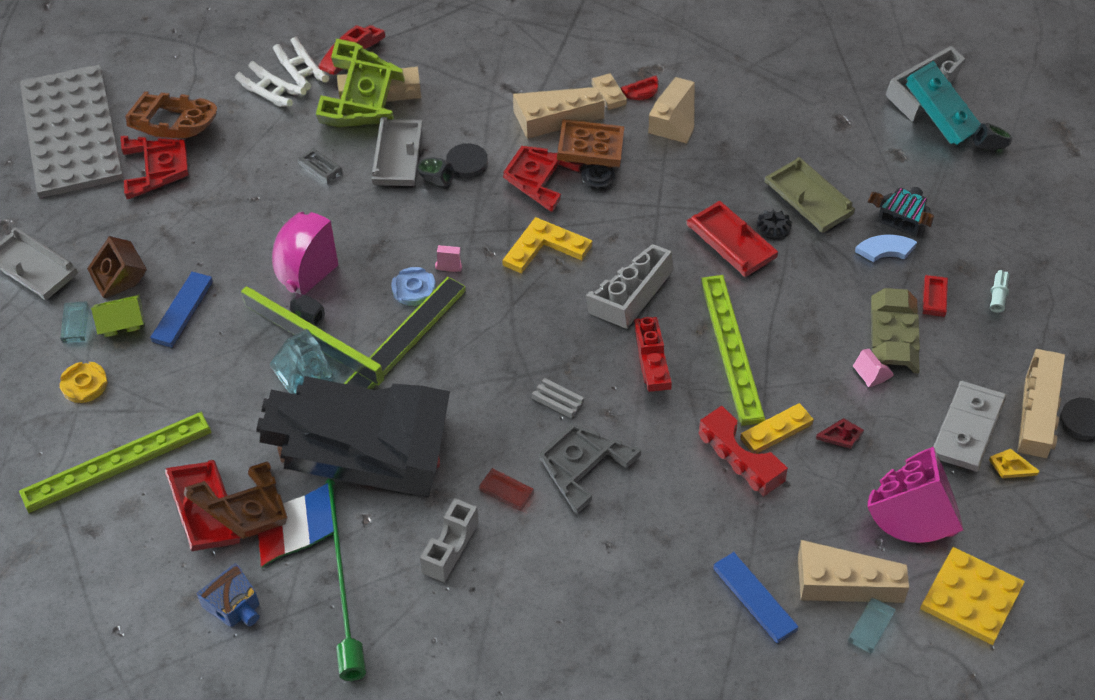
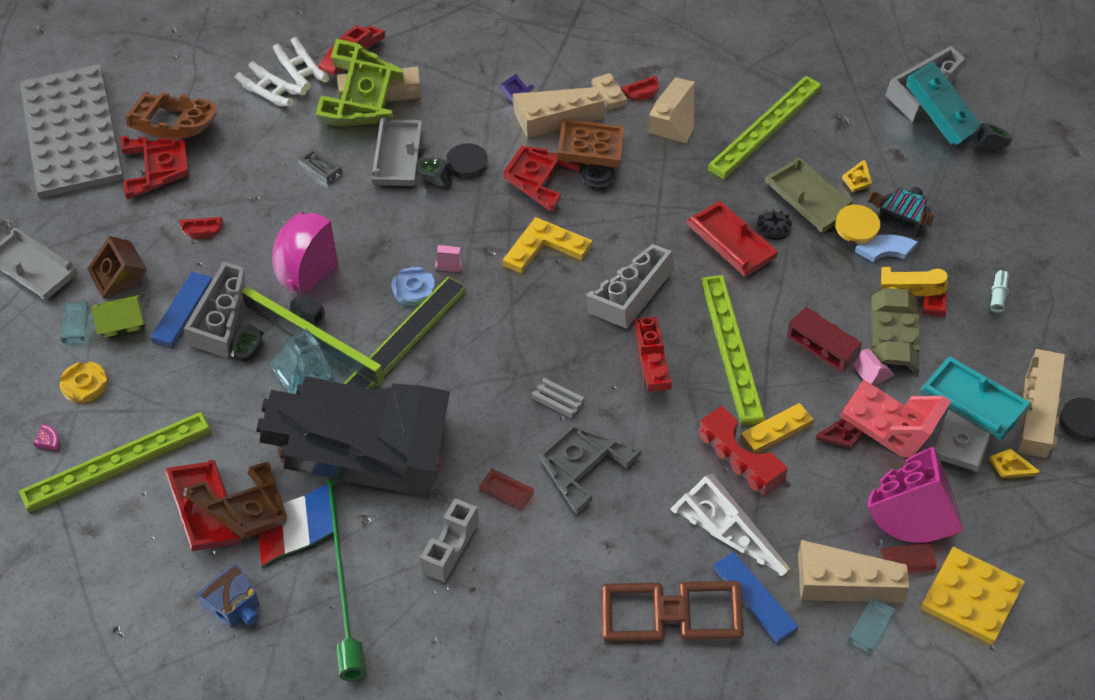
(47, 438): none -> dark pink tile
(201, 227): none -> red tile
(217, 313): none -> light grey wedge
(245, 340): none -> rock
(514, 86): none -> dark purple bracket
(672, 611): none -> copper bar
(718, 513): none -> white wedge
(764, 127): none -> lime tile
(824, 339): none -> dark red brick
(857, 224): none -> yellow tile
(858, 177): none -> yellow piece
(891, 423): none -> coral bracket
(916, 282): none -> yellow leg
(916, 557): none -> clear red tile
(976, 397): none -> teal container

